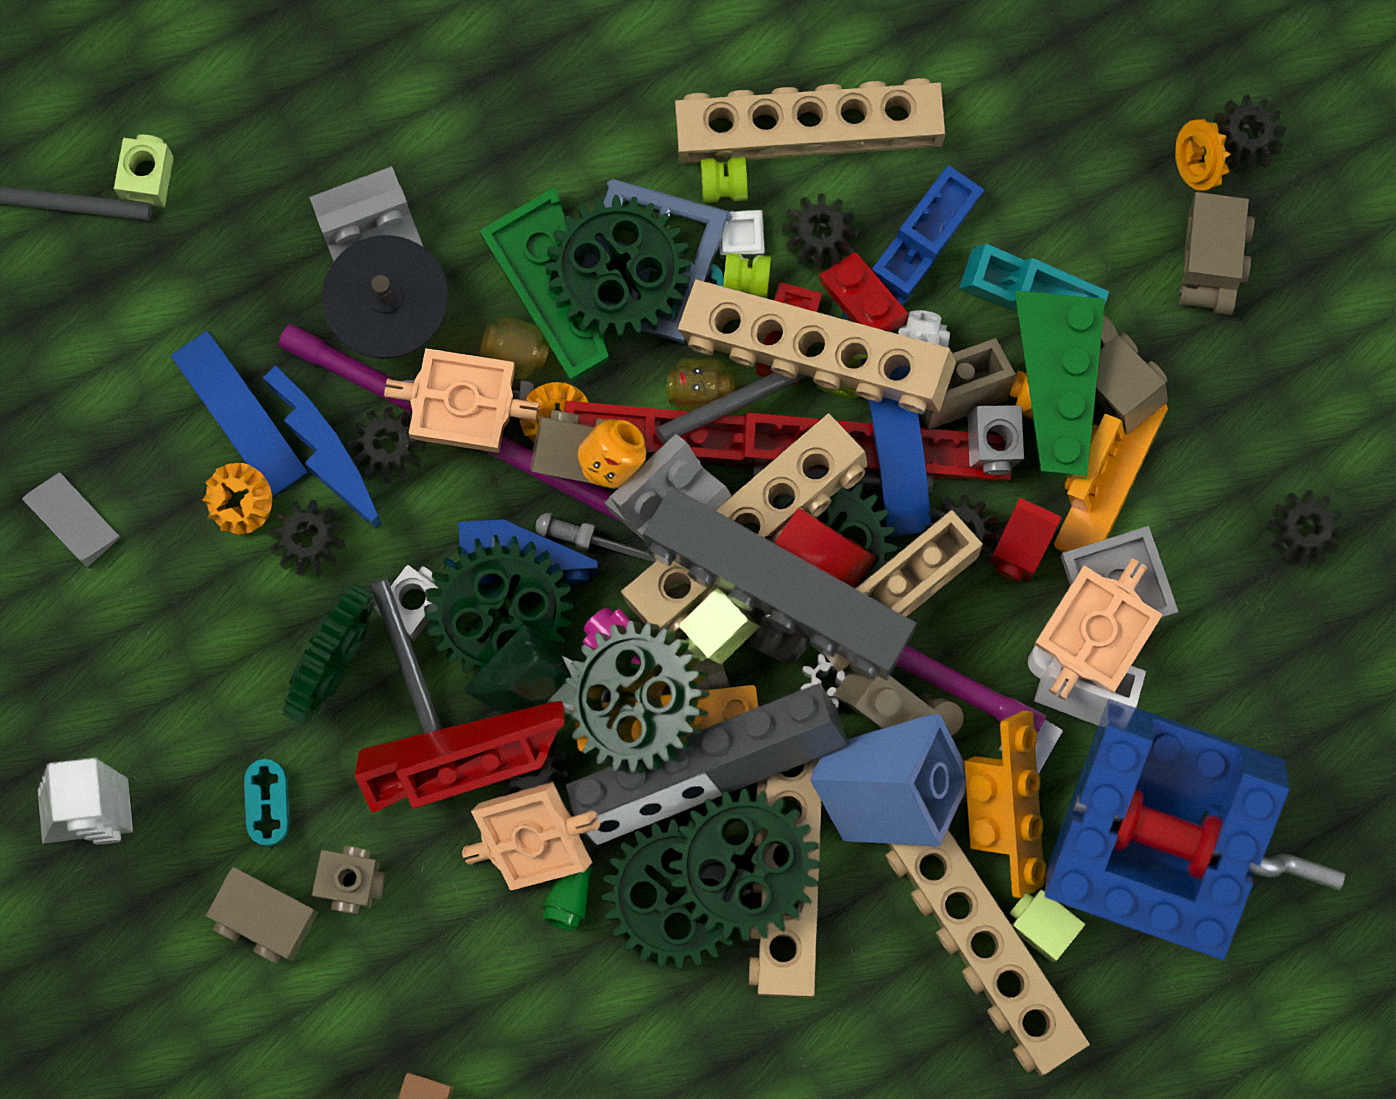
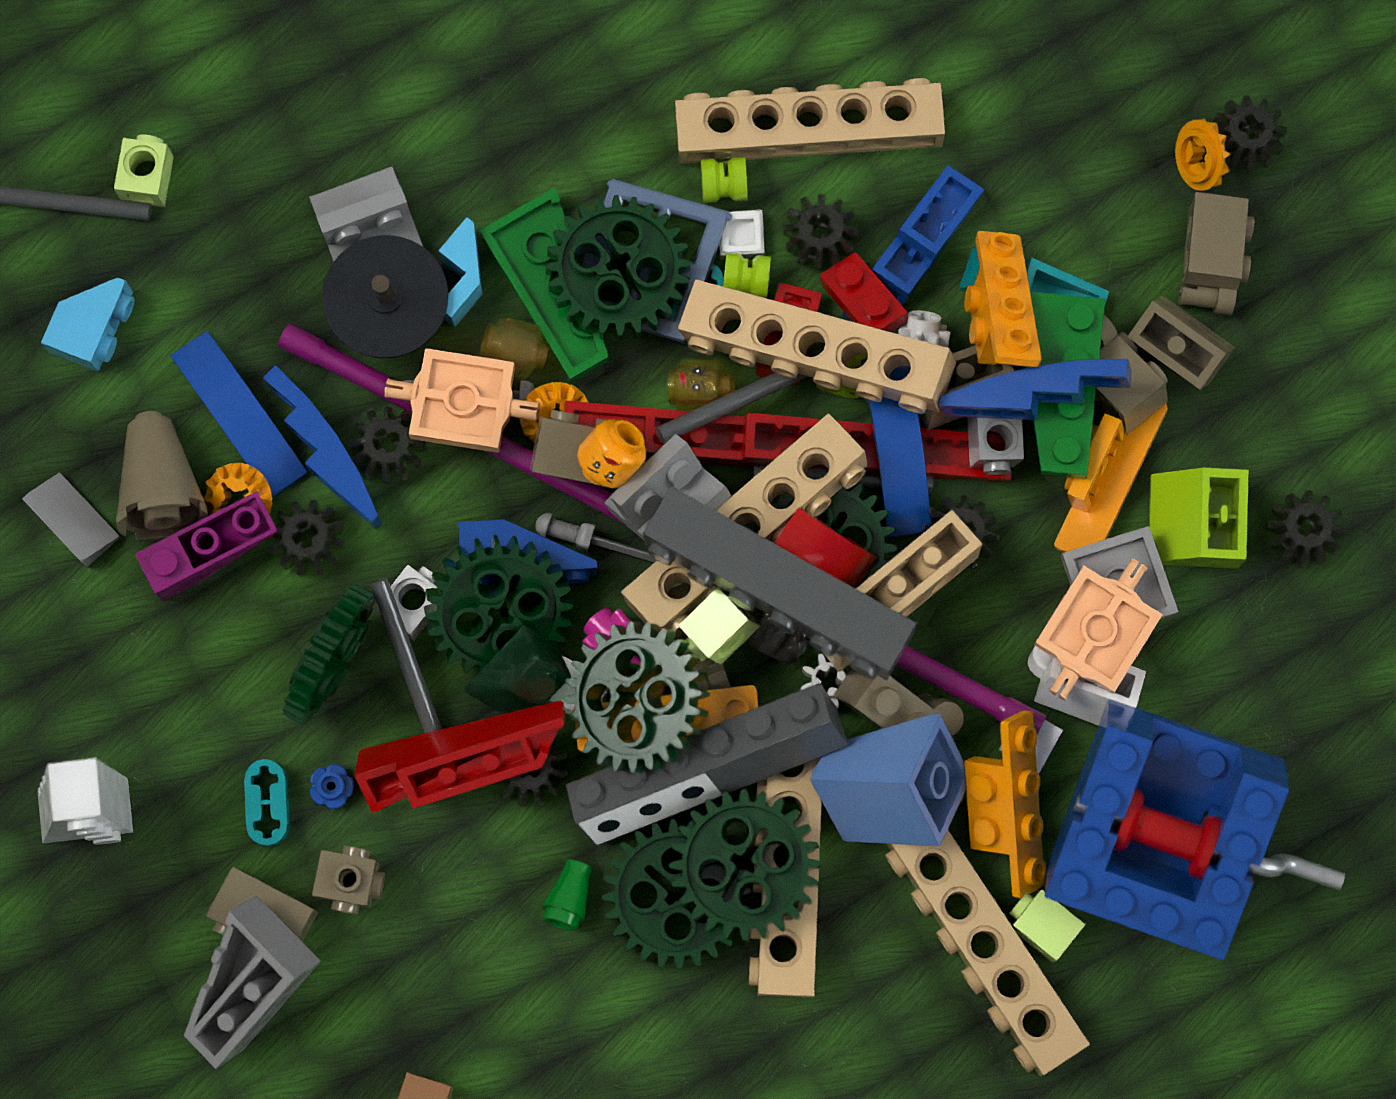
(86, 324): none -> medium azure slope
(156, 481): none -> dark tan cone
(206, 546): none -> magenta slope
(248, 983): none -> light grey wedge
(337, 797): none -> blue plate
(462, 257): none -> medium azure slope
(531, 836): light nougat plate -> none
(1002, 303): none -> light orange bracket
(1018, 392): none -> blue slope
(1024, 541): red slope -> none
(1181, 342): none -> dark tan brick
(1200, 517): none -> lime slope

